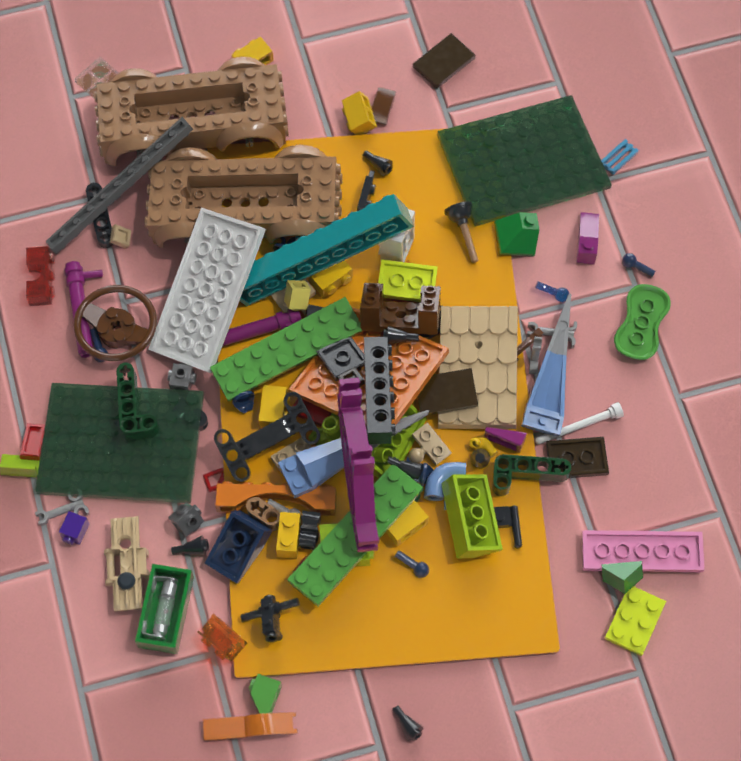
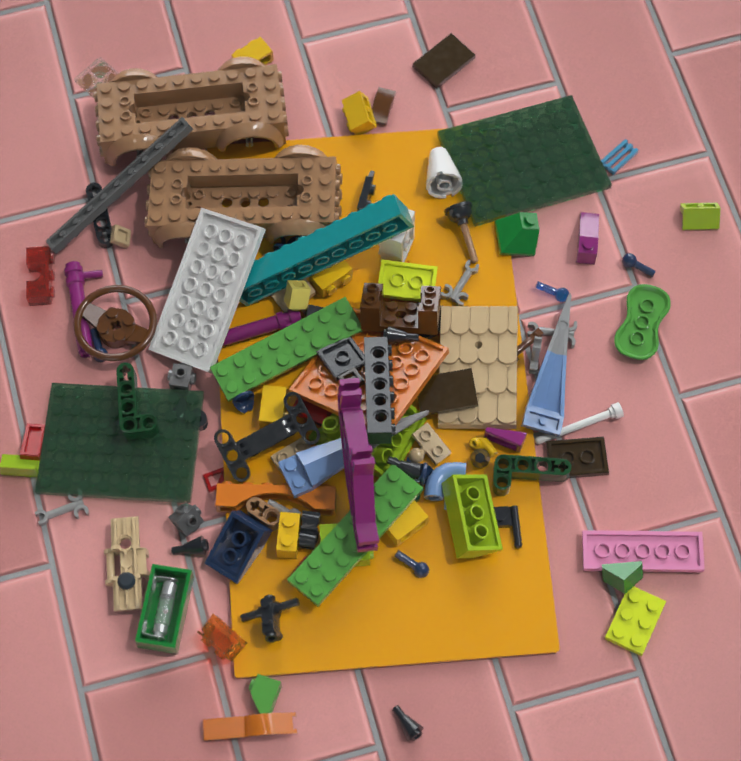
(74, 528): dark purple brick -> none
(382, 165): black cone -> none
(442, 174): none -> white cone
(456, 294): none -> light grey bar
(700, 216): none -> lime panel

